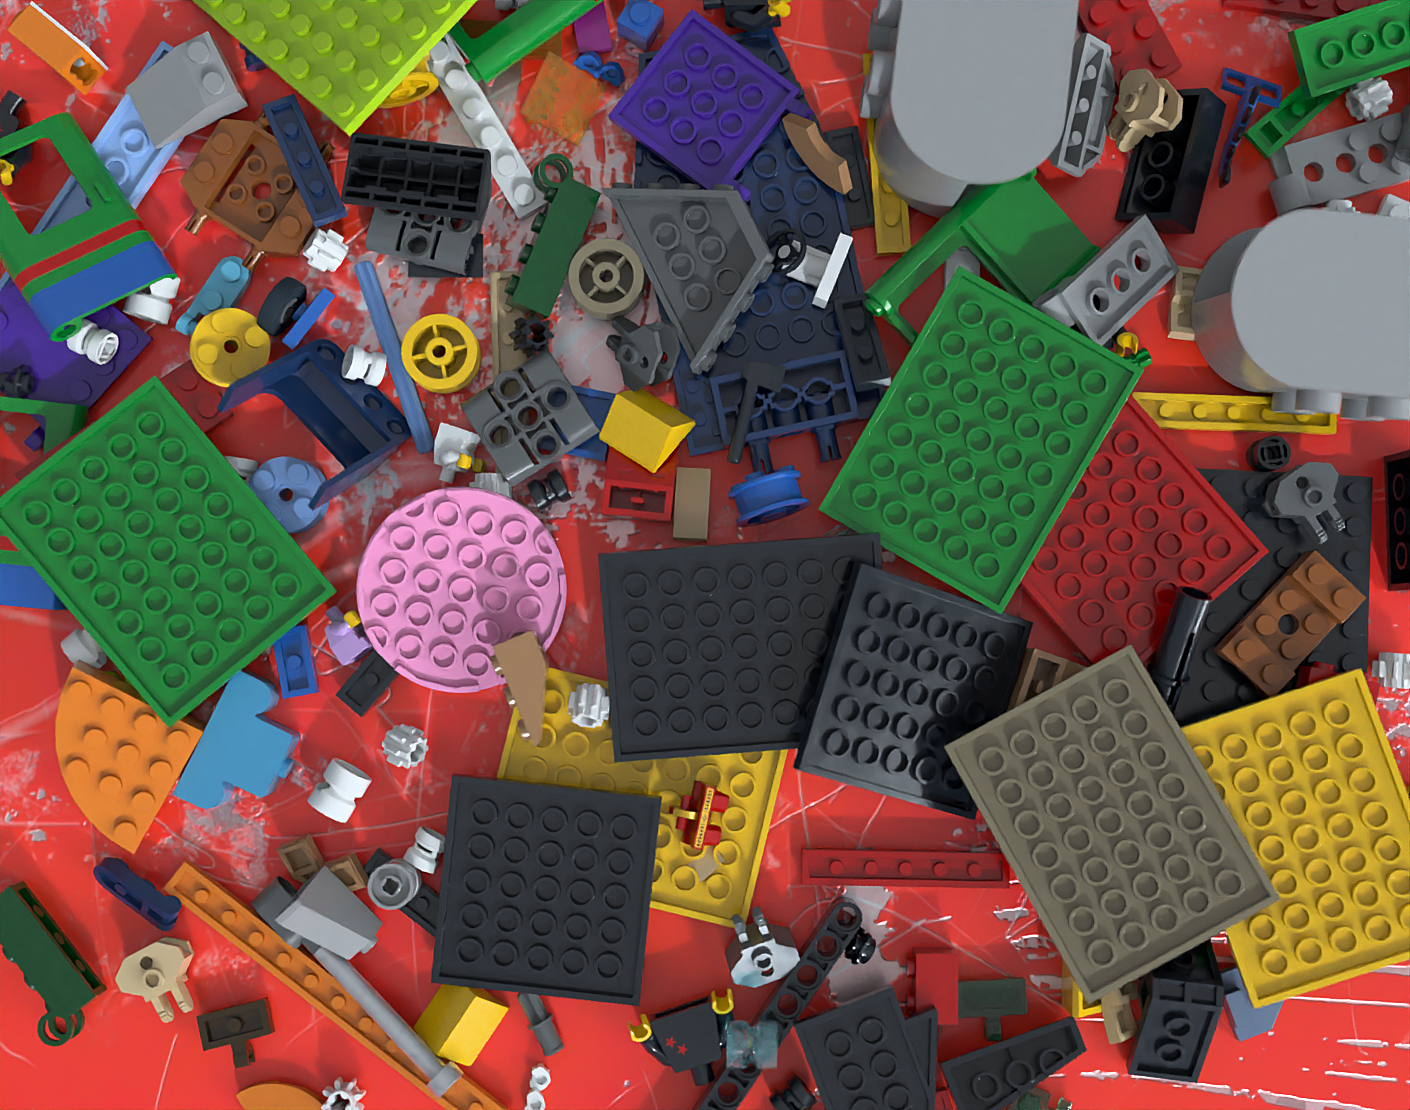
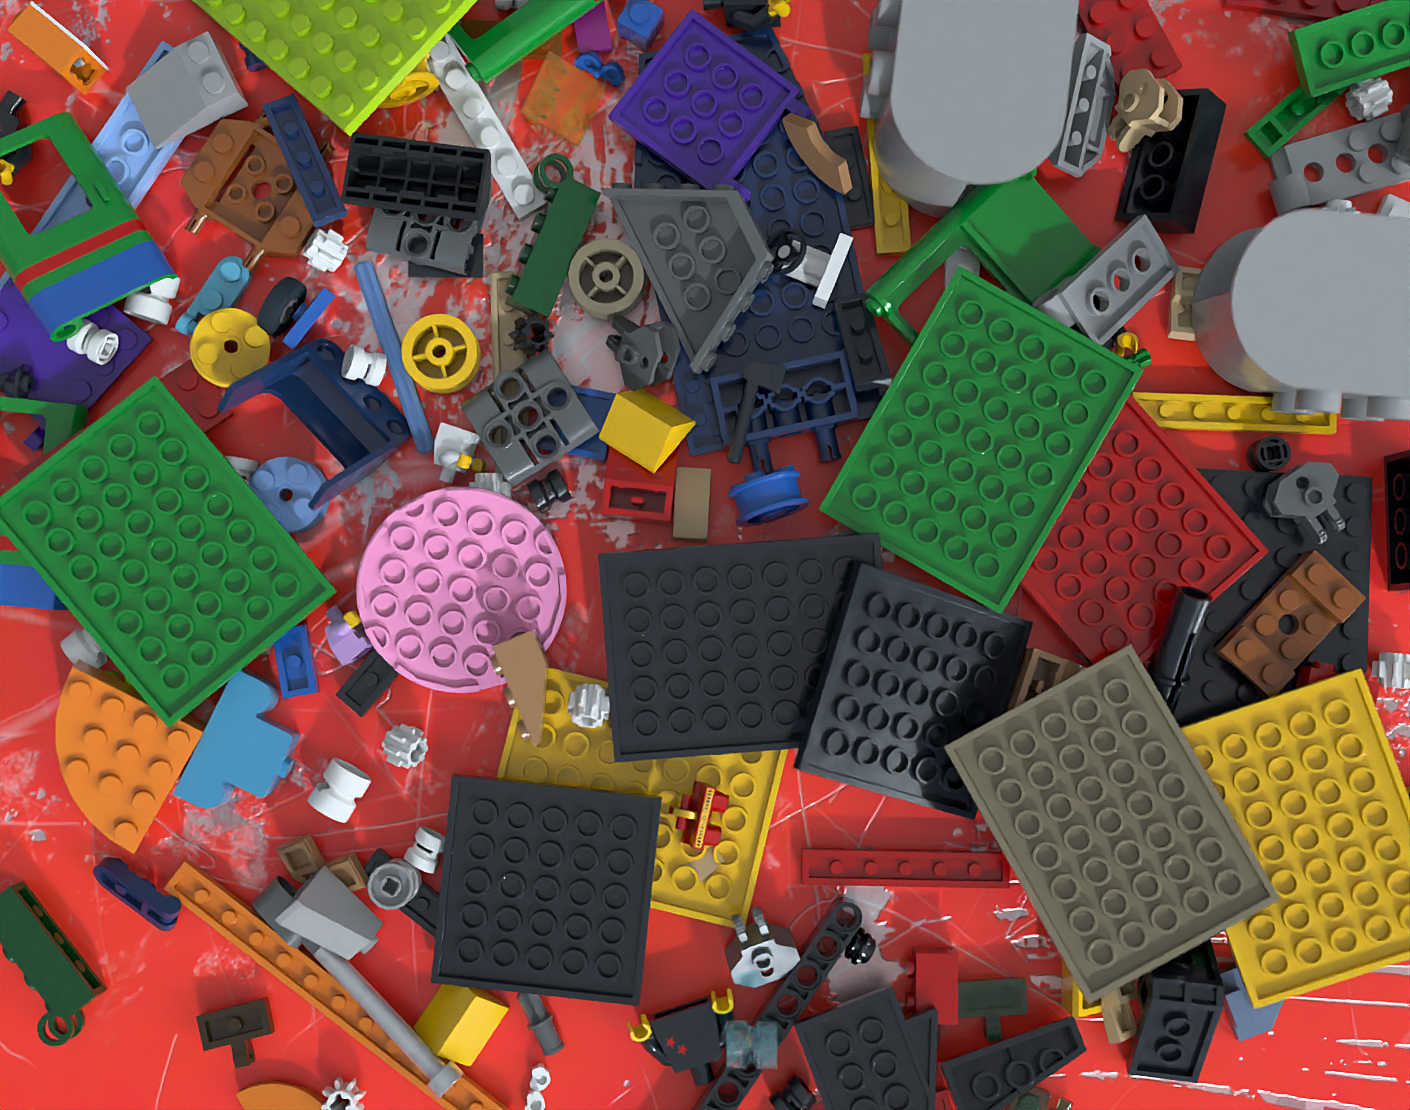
(157, 971): tan hinge -> none
(1246, 106): blue piece -> none

